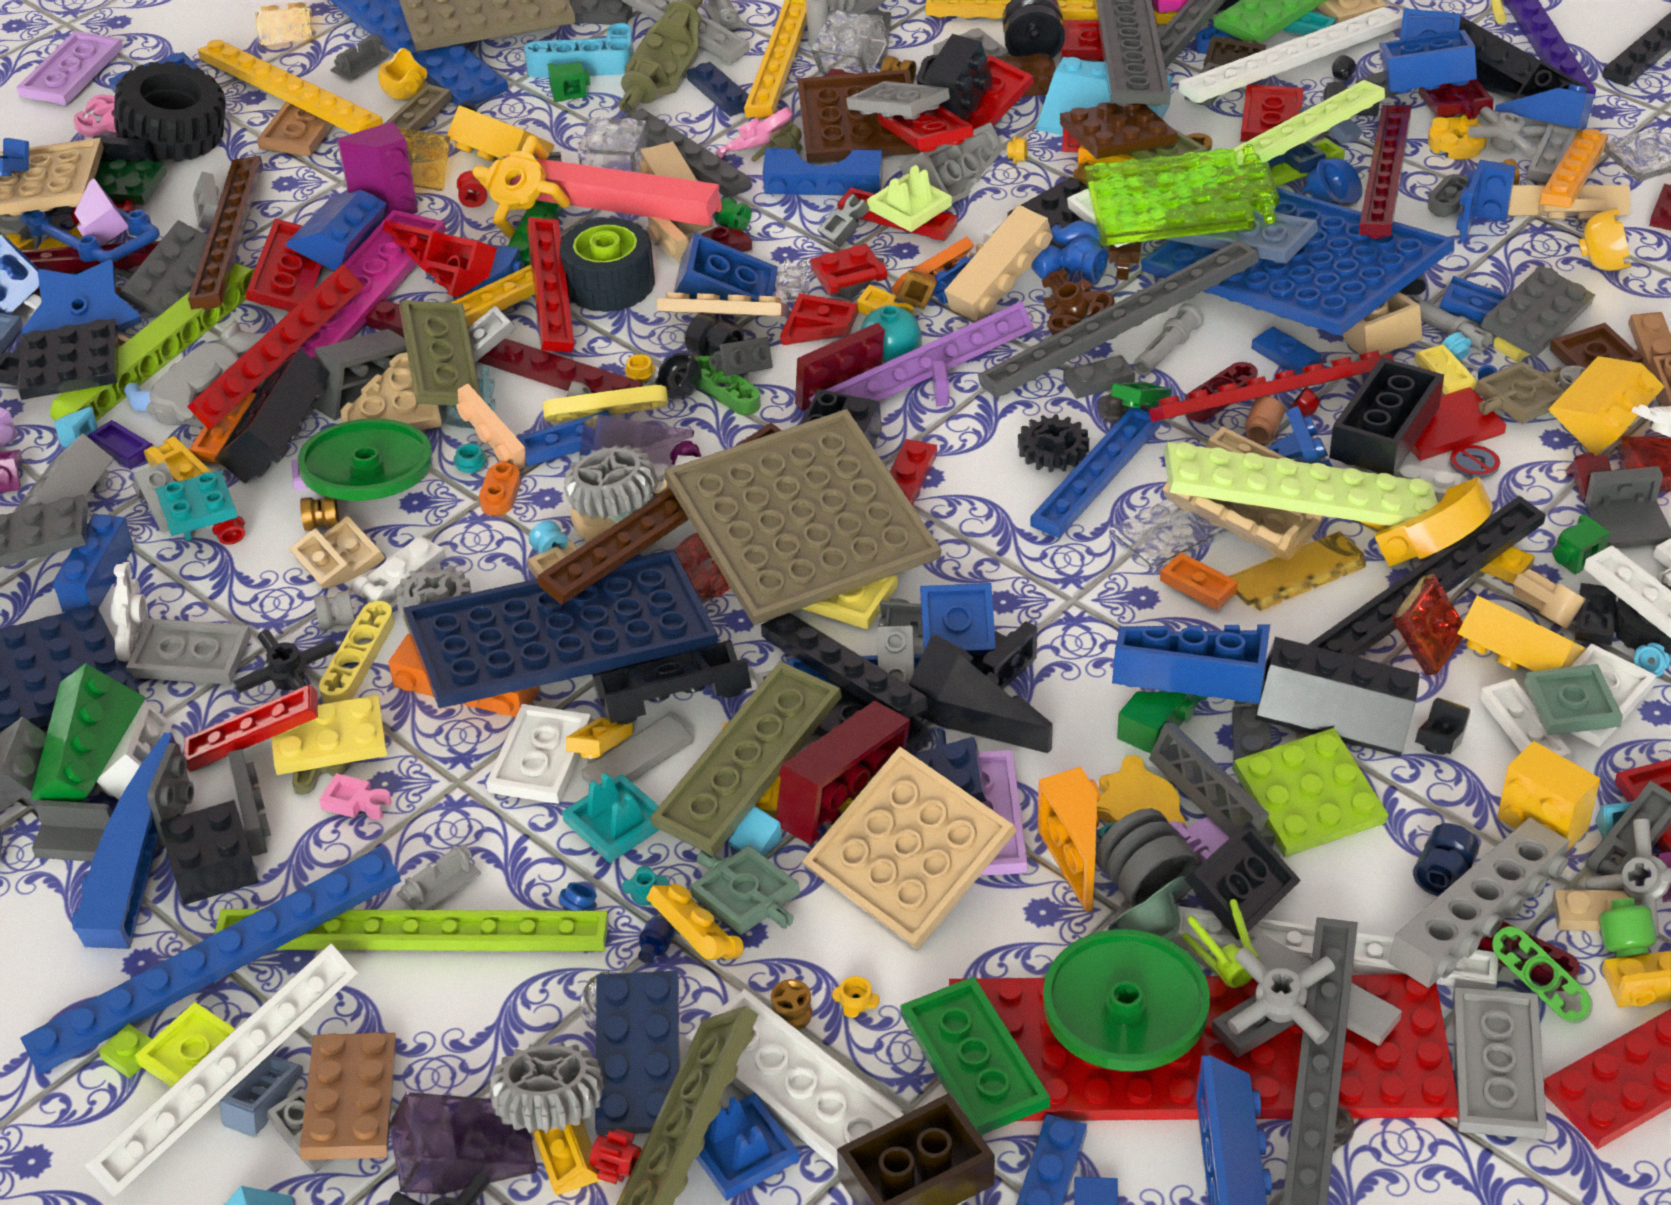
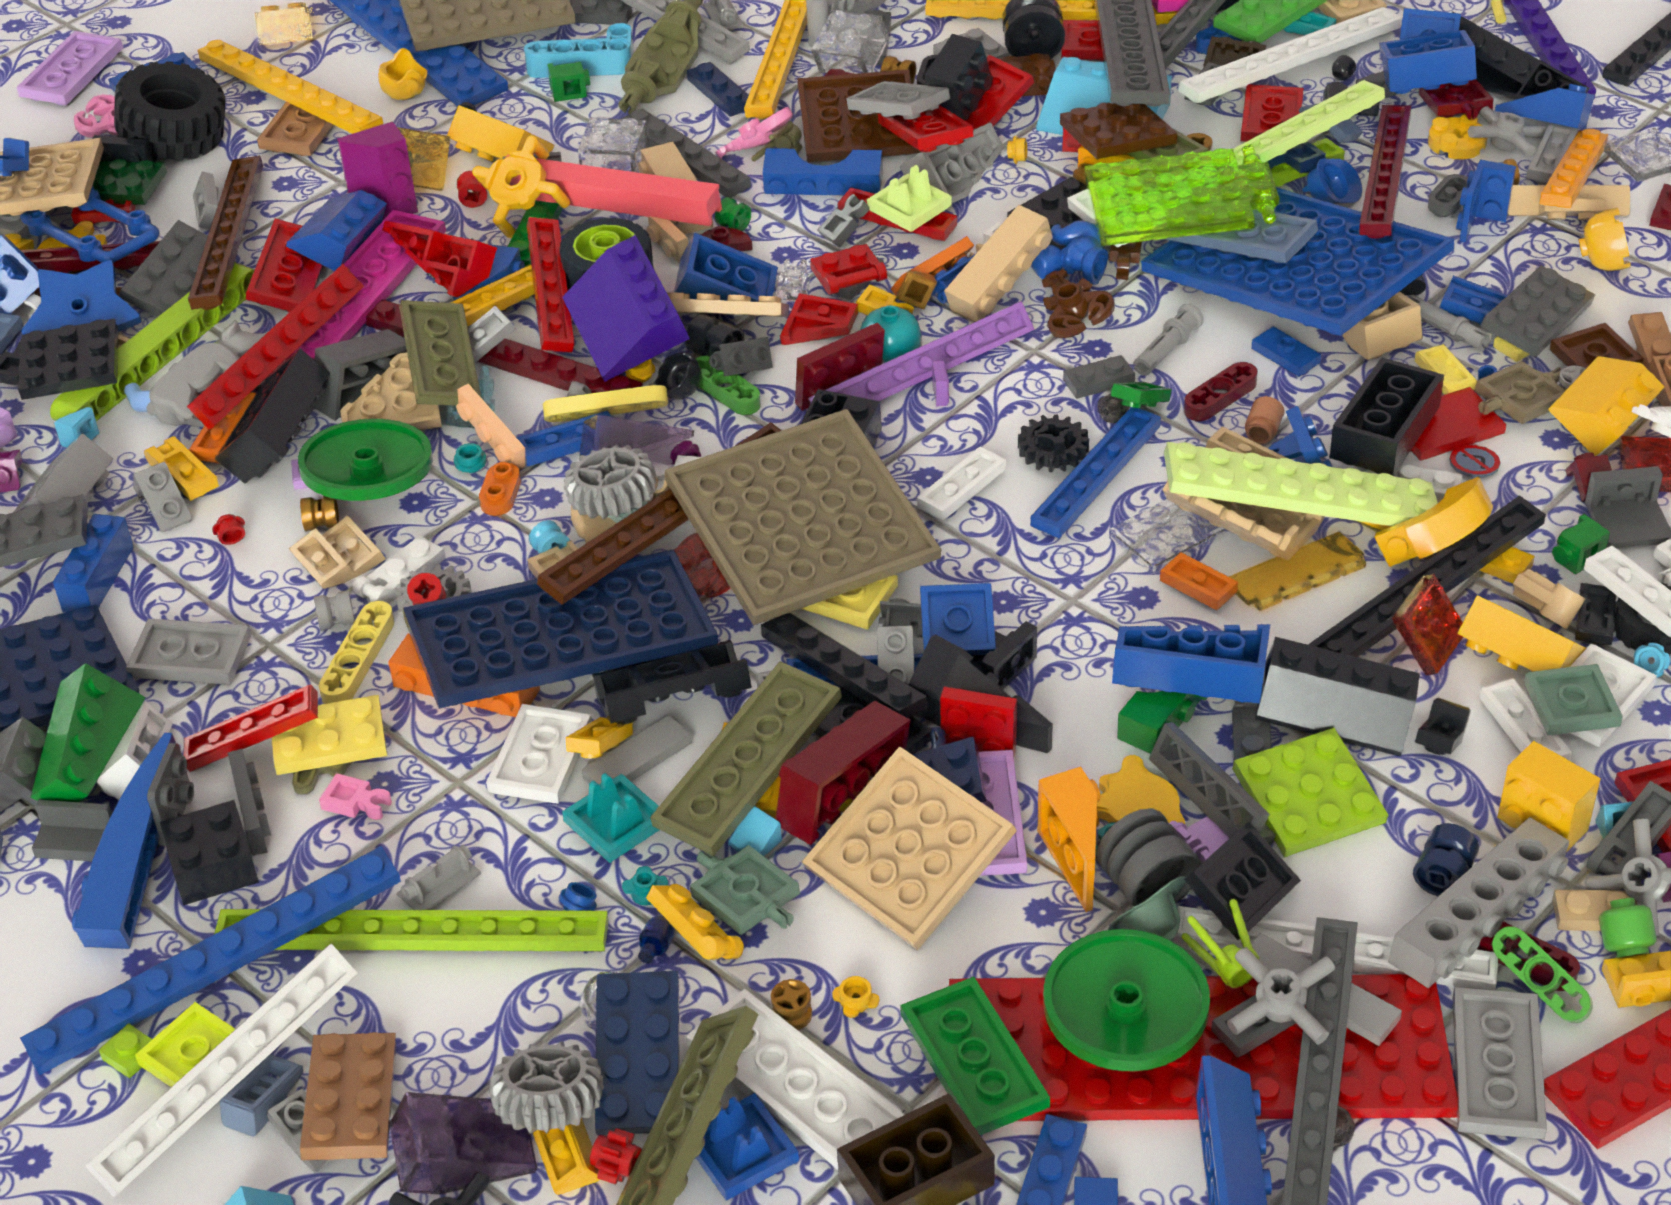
(99, 214): lavender slope -> none
(120, 444): dark purple tile -> none
(128, 612): white animal -> none
(196, 503): teal plate -> none
(283, 664): black bar -> none
(352, 63): dark grey hinge -> none
(421, 107): dark tan plate -> none
(425, 581): none -> red wheel
(623, 310): none -> dark purple slope
(913, 466): red plate -> none
(961, 483): none -> white plate
(979, 715): none -> red plate
(1117, 318): dark grey plate -> none
(1258, 387): red plate -> none
(1307, 402): red hinge -> none
(1458, 345): medium azure plate -> none

